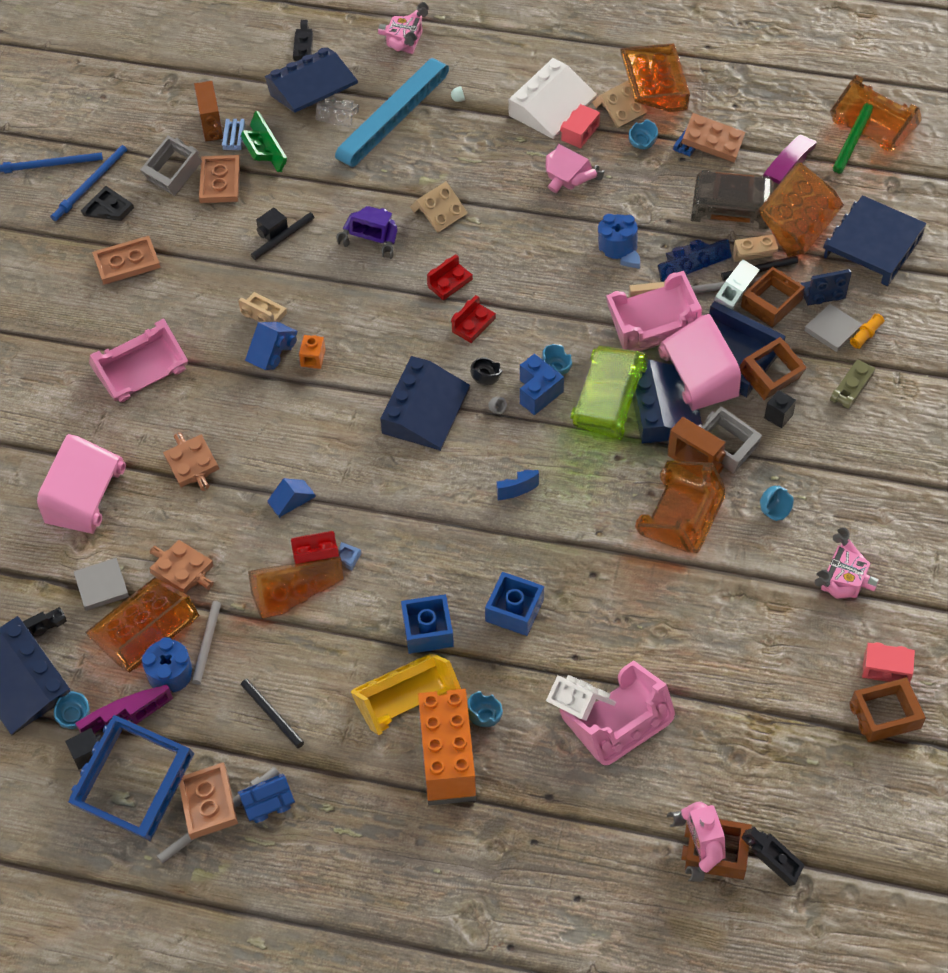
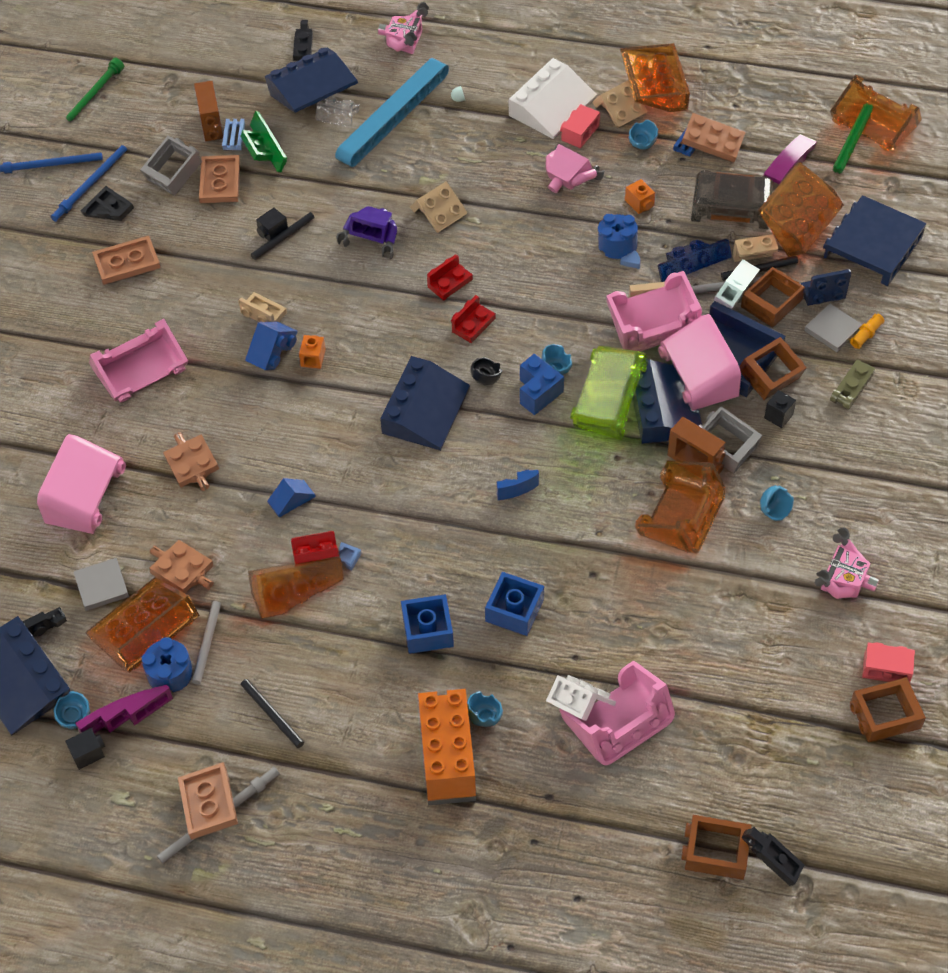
(115, 67): none -> green piece
(165, 792): blue window -> none
(266, 798): blue brick -> none
(399, 689): yellow windscreen -> none
(500, 403): light grey hinge -> none
(640, 196): none -> orange brick
(706, 834): bright pink torso -> none

